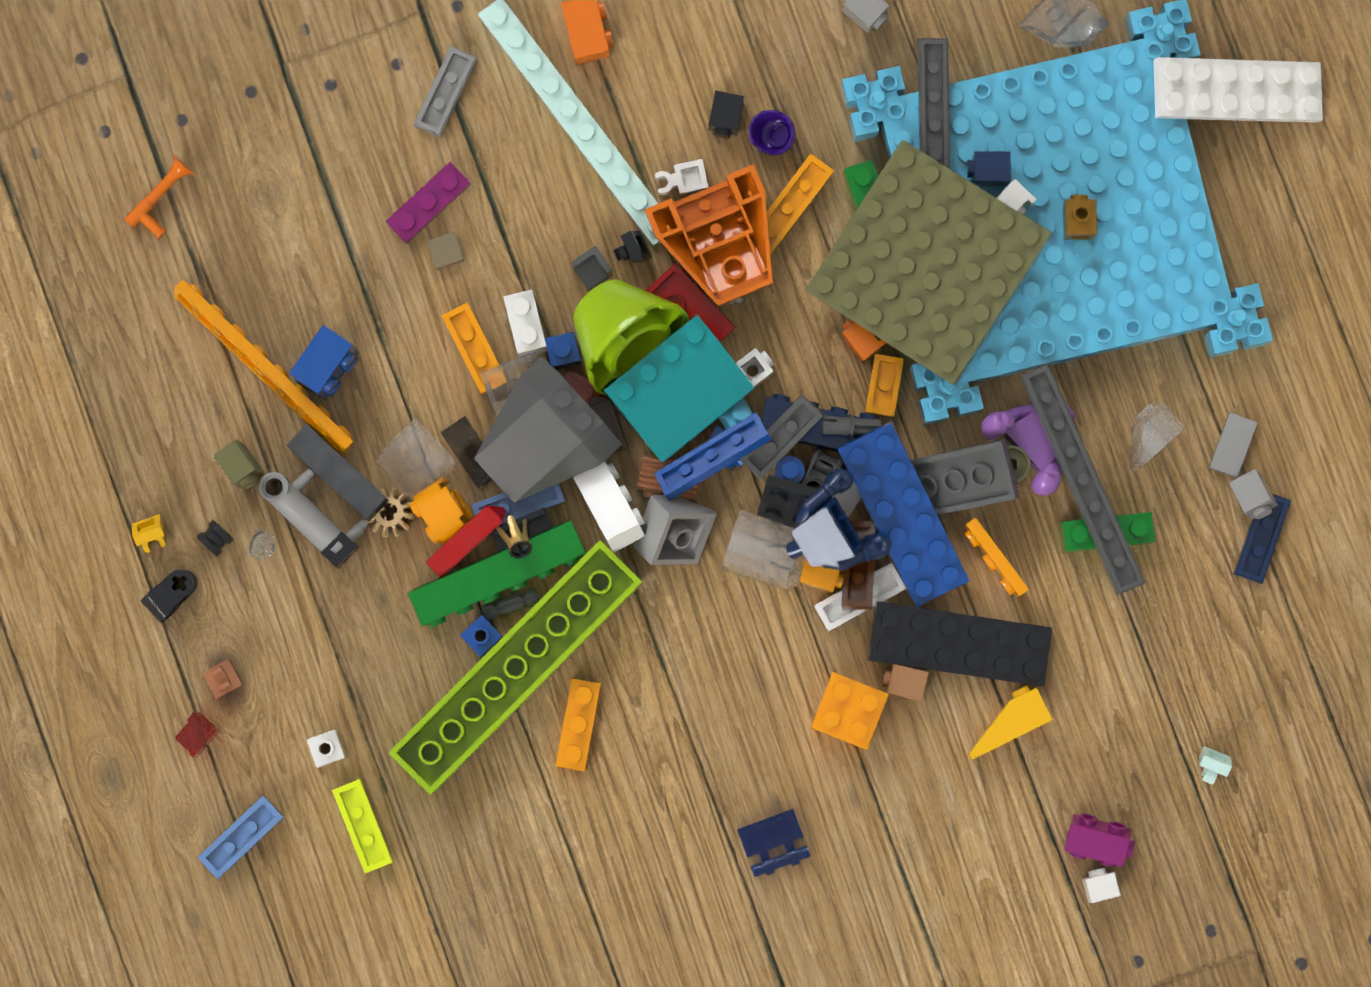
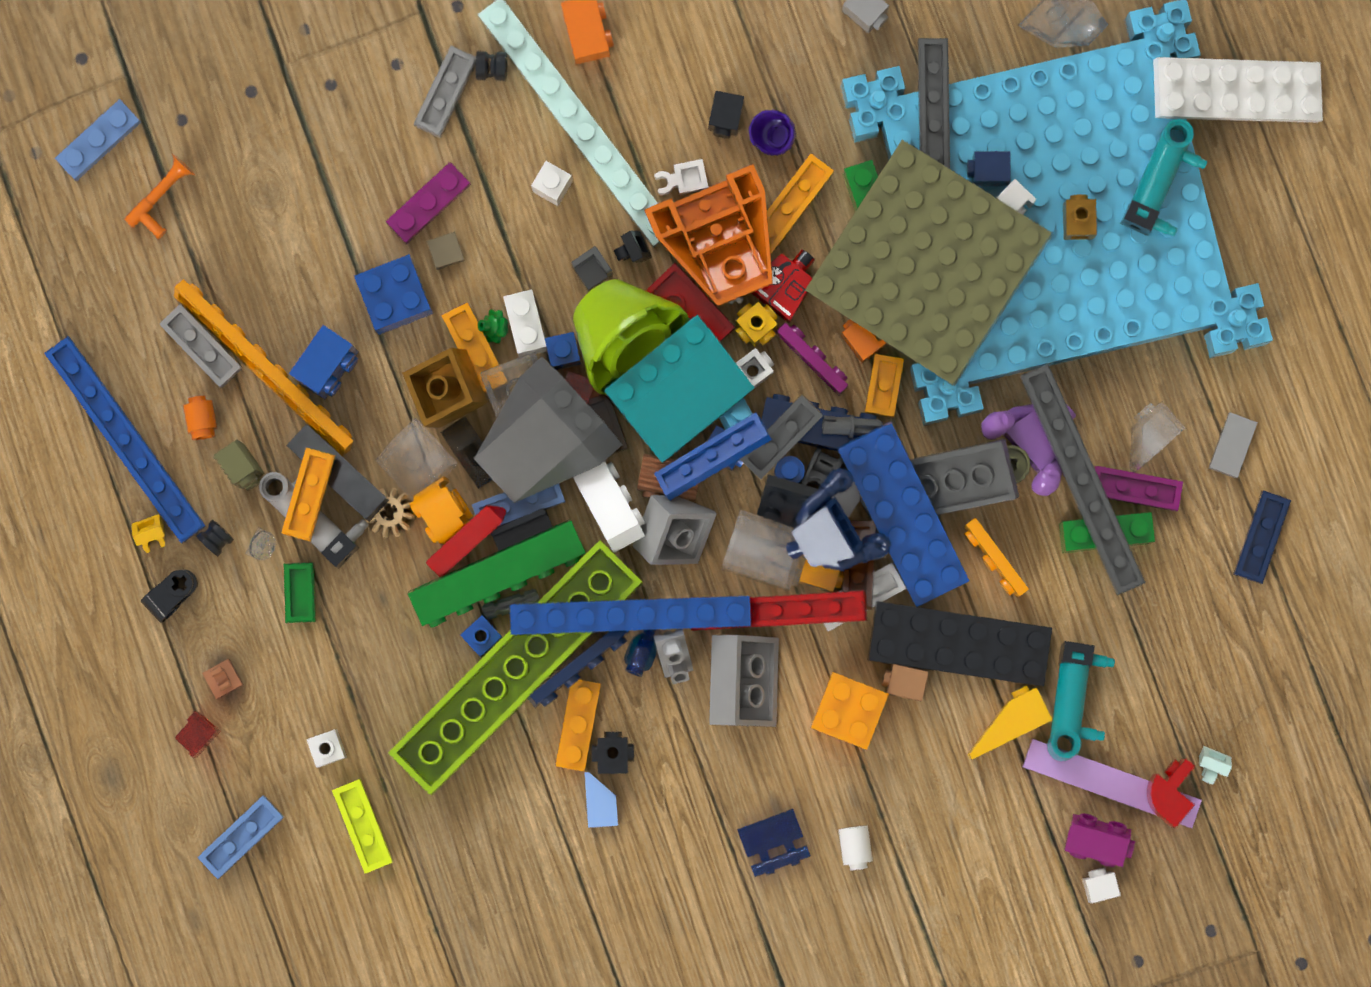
(97, 140): none -> medium blue plate
(125, 439): none -> blue tile
(200, 346): none -> light grey plate
(200, 418): none -> orange brick
(299, 592): none -> green tile
(308, 494): none -> light orange tile
(393, 294): none -> blue brick
(445, 388): none -> pearl gold brick
(494, 326): none -> green plant
(498, 65): none -> black wheel
(519, 542): pearl gold piece -> none
(552, 183): none -> white brick
(570, 674): none -> dark blue plate
(600, 803): none -> light blue tile
(606, 764): none -> black brick
(630, 615): none -> blue plate
(640, 653): none -> plant
(674, 655): none -> light grey hips
(744, 680): none -> light grey slope
(752, 334): none -> yellow brick
(788, 285): none -> red torso
(804, 609): none -> red tile
(813, 357): none -> magenta plate
(855, 847): none -> white brick
(1070, 697): none -> teal piece
(1098, 779): none -> lavender tile
(1140, 488): none -> magenta plate
(1157, 178): none -> teal piece
(1164, 796): none -> red brick
(1253, 494): light grey brick -> none

